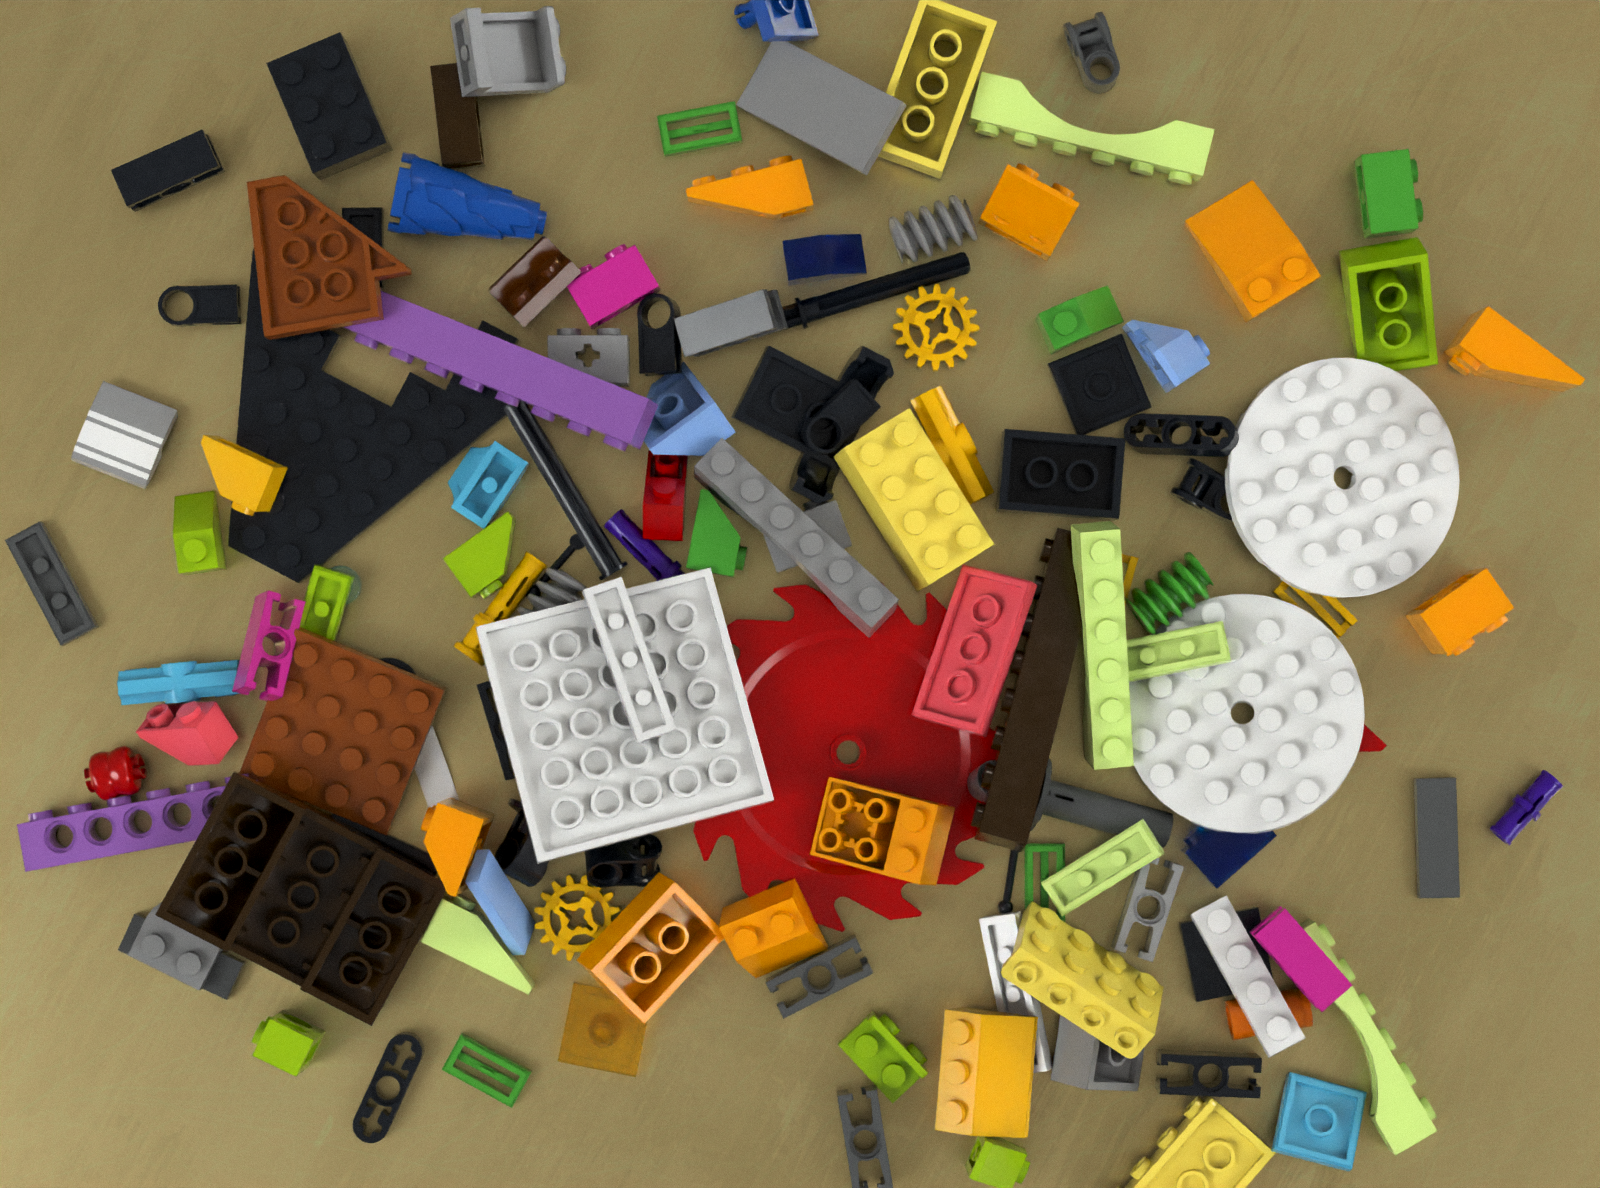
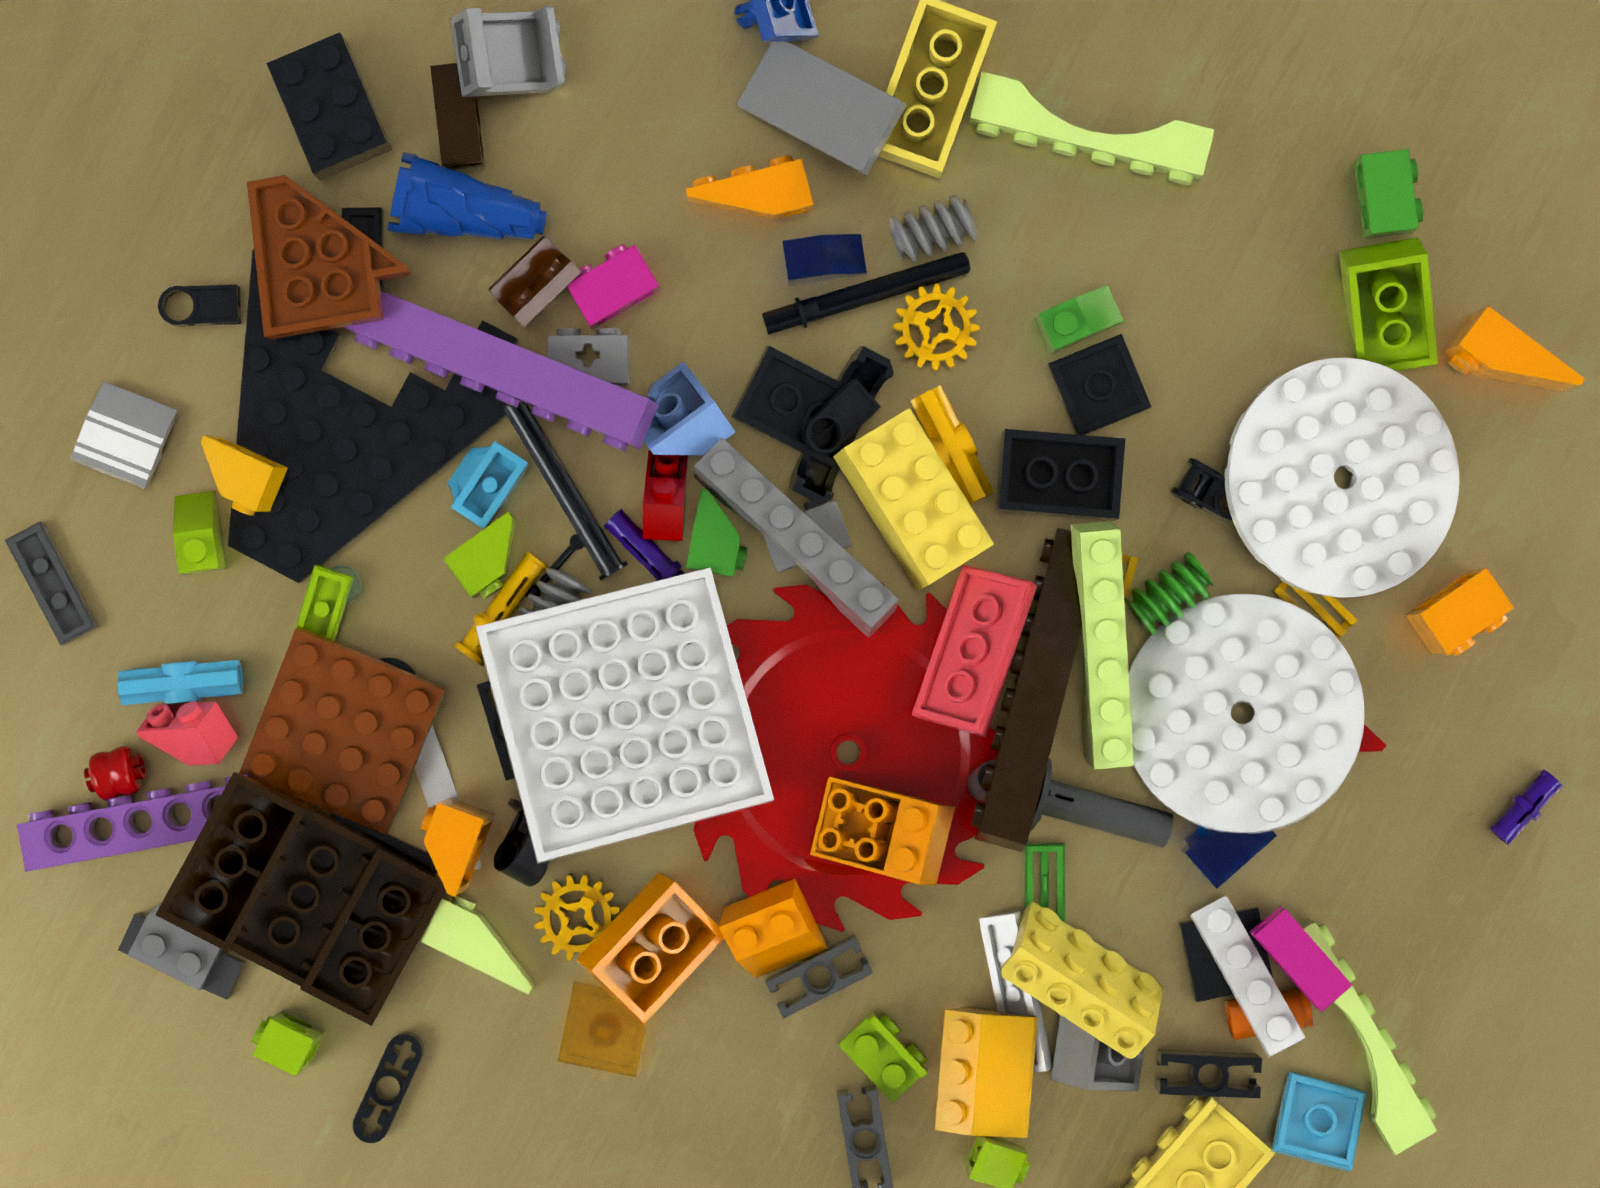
(168, 170): black piece -> none
(283, 639): dark pink piece -> none
(494, 1056): bright green tile -> none
(500, 902): light blue tile -> none
(622, 862): black piece -> none
(629, 660): white plate -> none
(661, 346): black piece -> none
(666, 136): bright green tile -> none
(730, 323): piece -> none
(1006, 905): black hinge -> none
(1029, 210): light orange slope -> none
(1091, 45): dark grey piece -> none
(1102, 867): yellowish green tile -> none
(1158, 919): light grey piece -> none
(1168, 351): light blue slope -> none
(1170, 422): black beam -> none
(1177, 651): yellowish green tile -> none
(1252, 250): light orange slope -> none
(1436, 837): dark grey tile -> none

